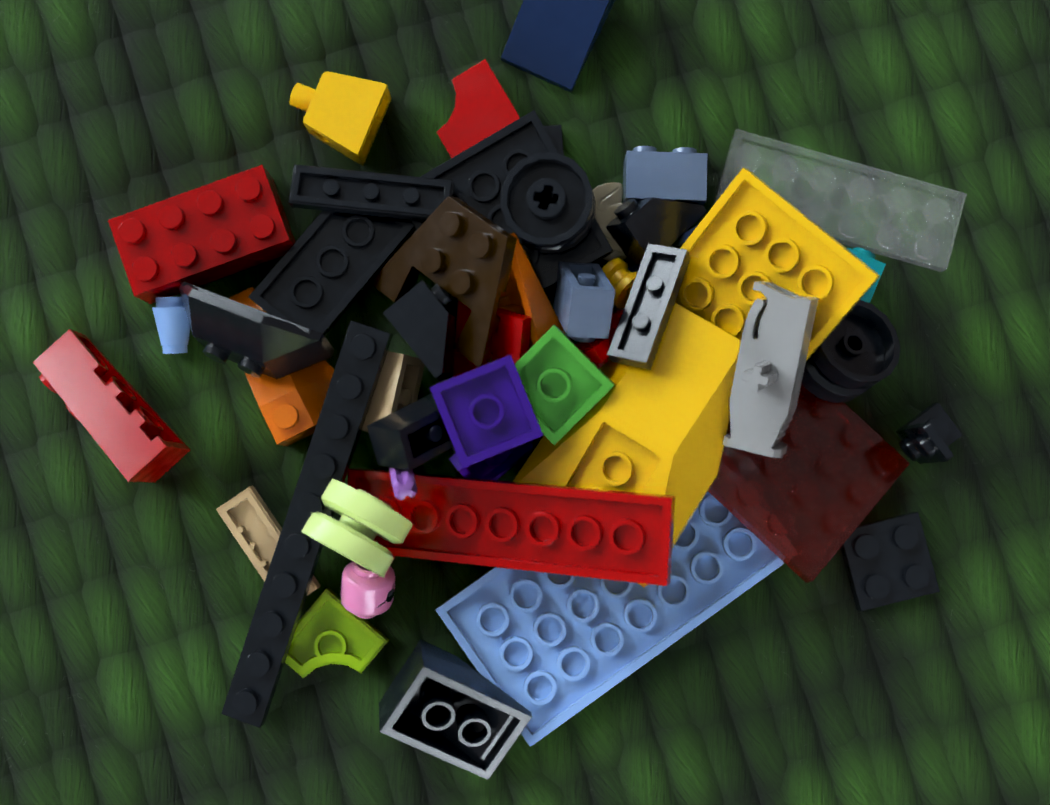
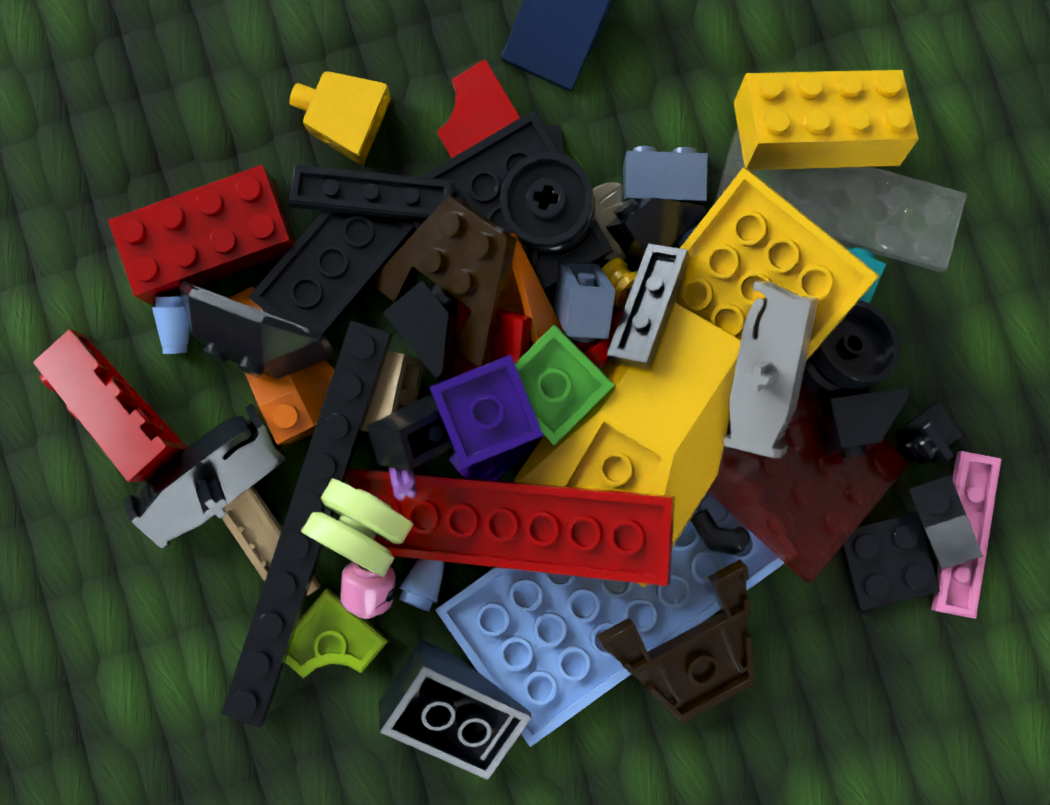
(204, 478): none -> piece
(422, 584): none -> light blue cone
(700, 664): none -> dark brown wing
(717, 538): none -> black arm
(824, 119): none -> yellow brick
(857, 421): none -> black slope
(945, 522): none -> black slope
(976, 484): none -> bright pink tile

